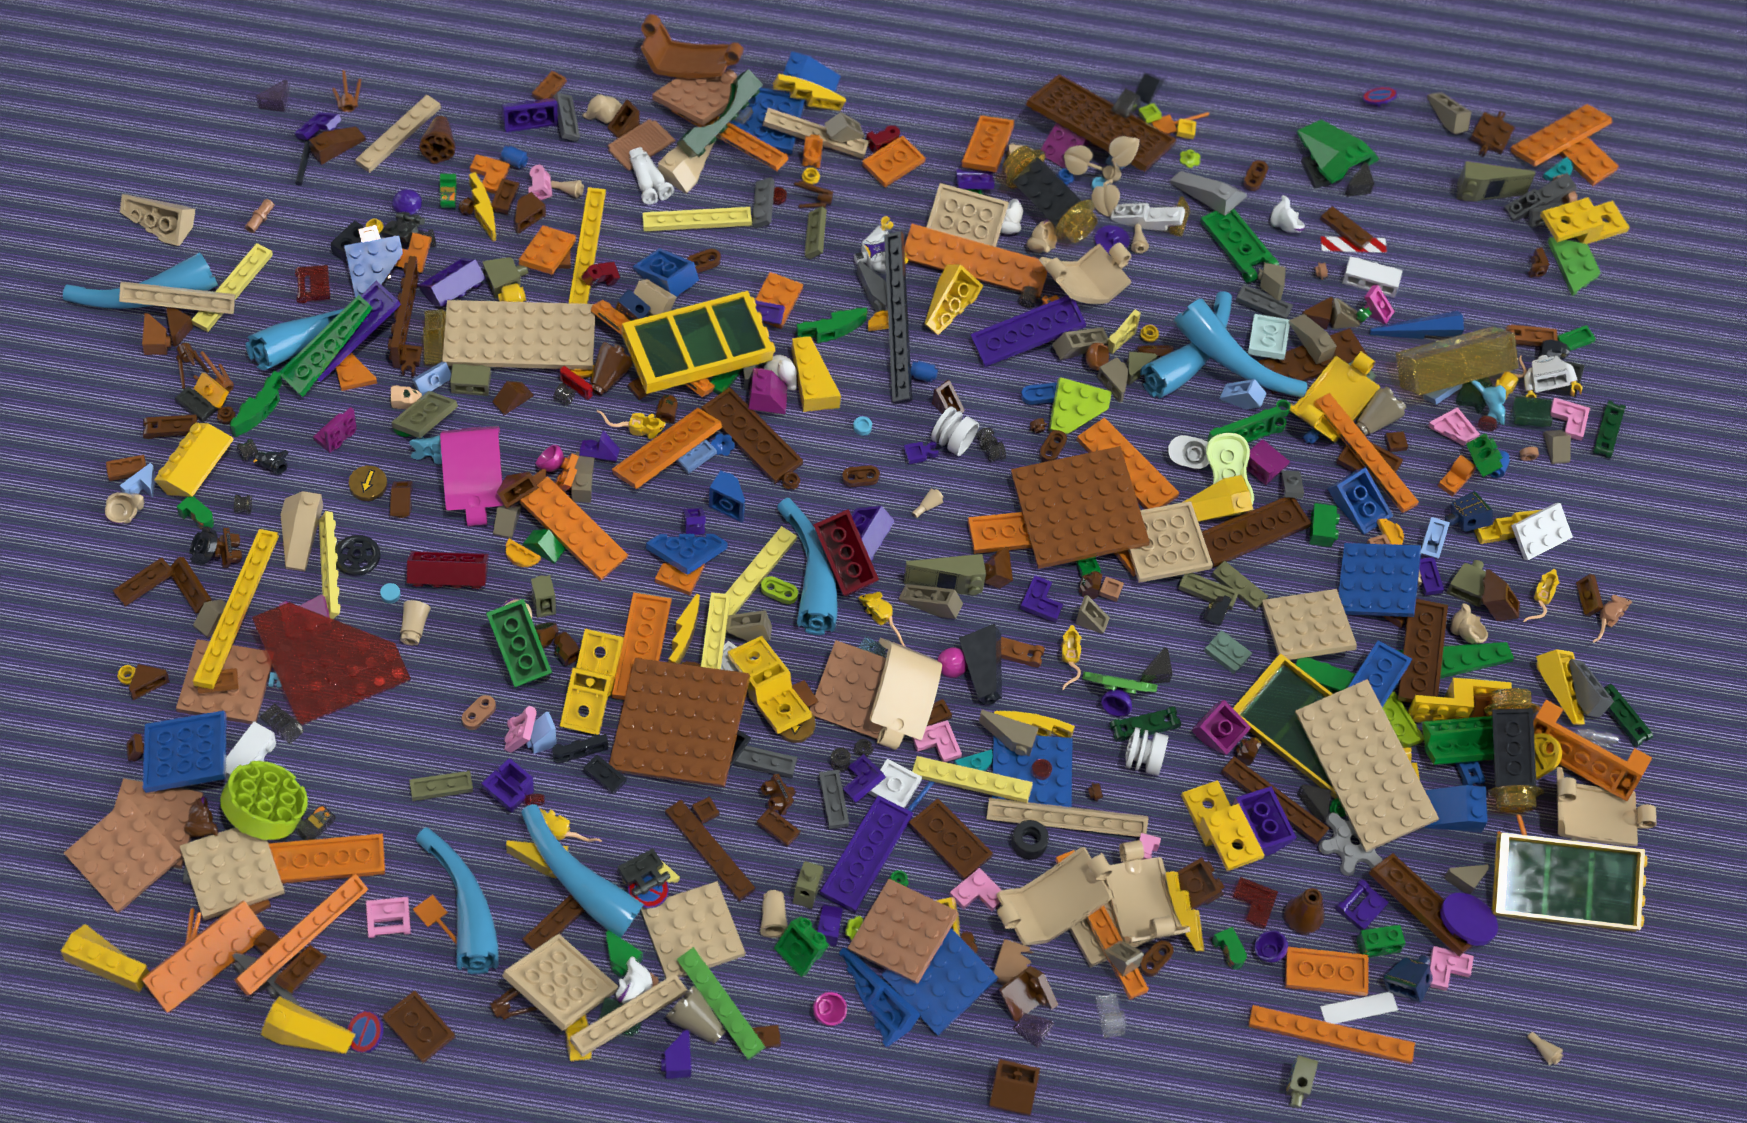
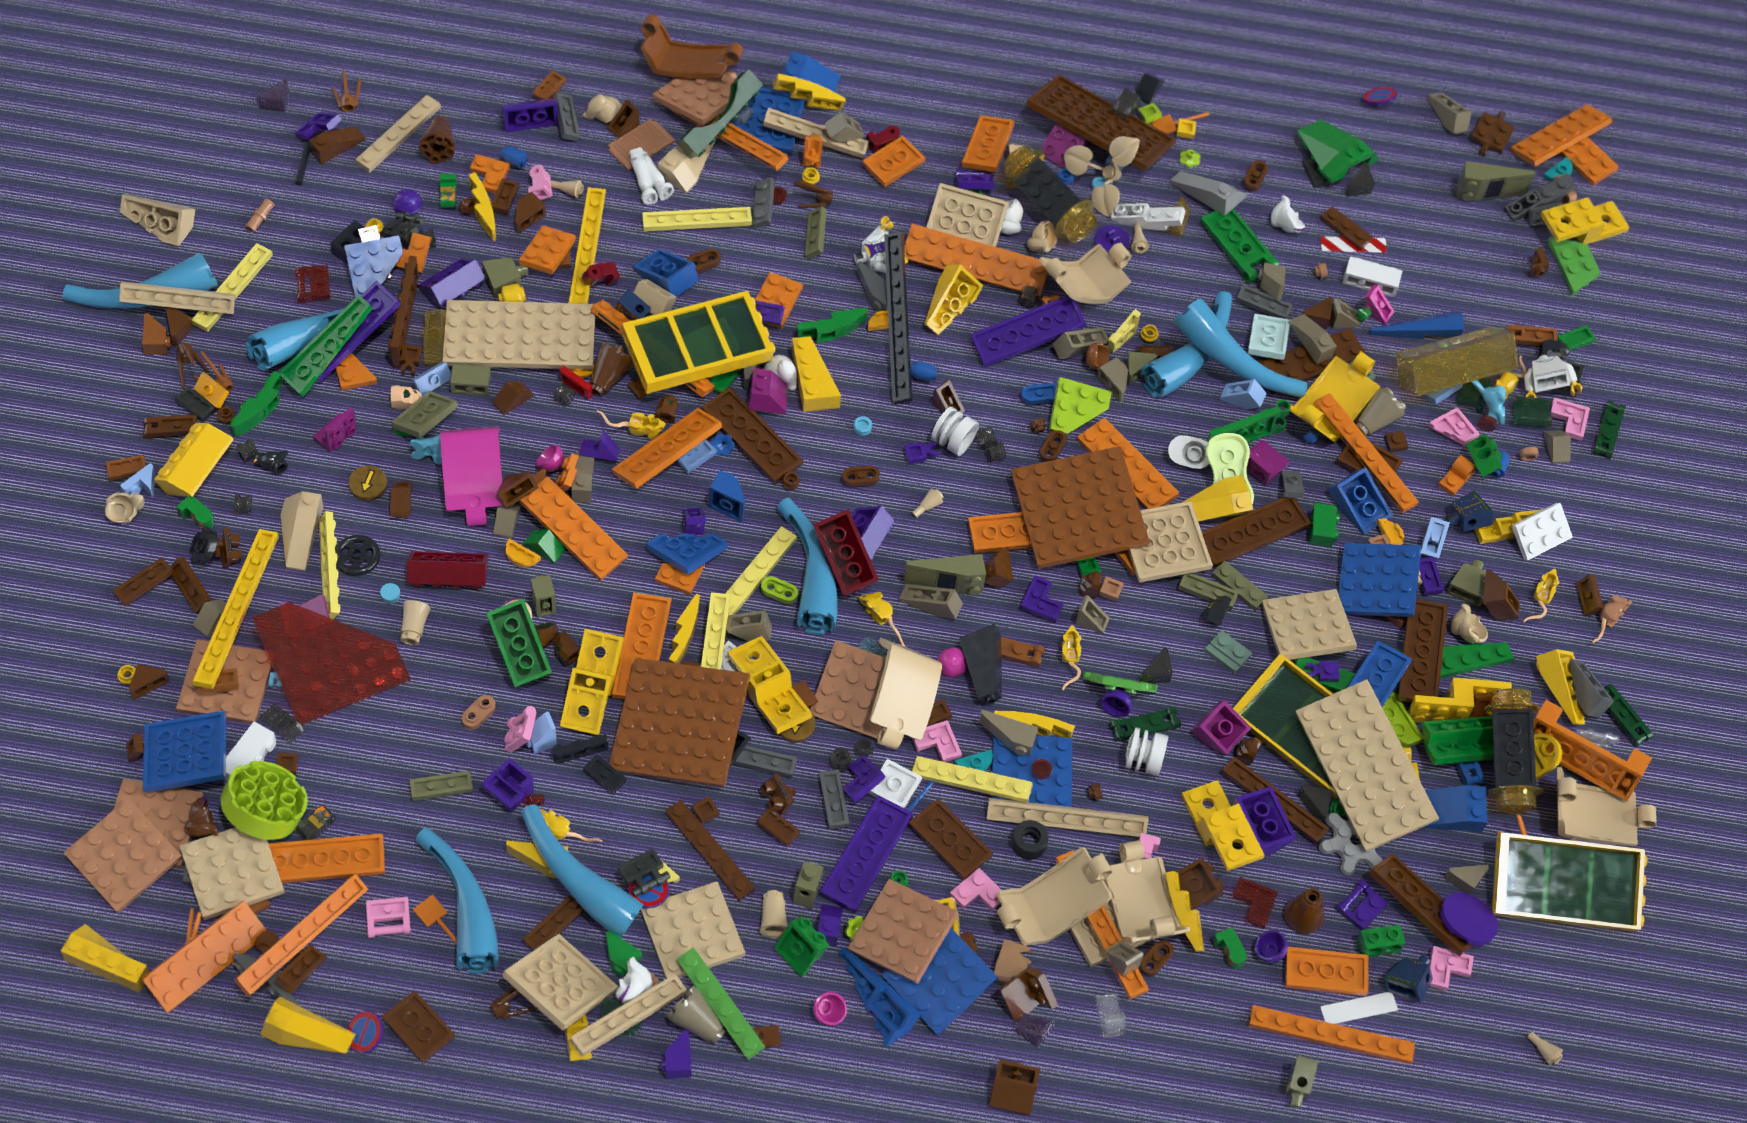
(288, 761): none -> reddish brown plate
(1326, 671): none -> dark purple plate

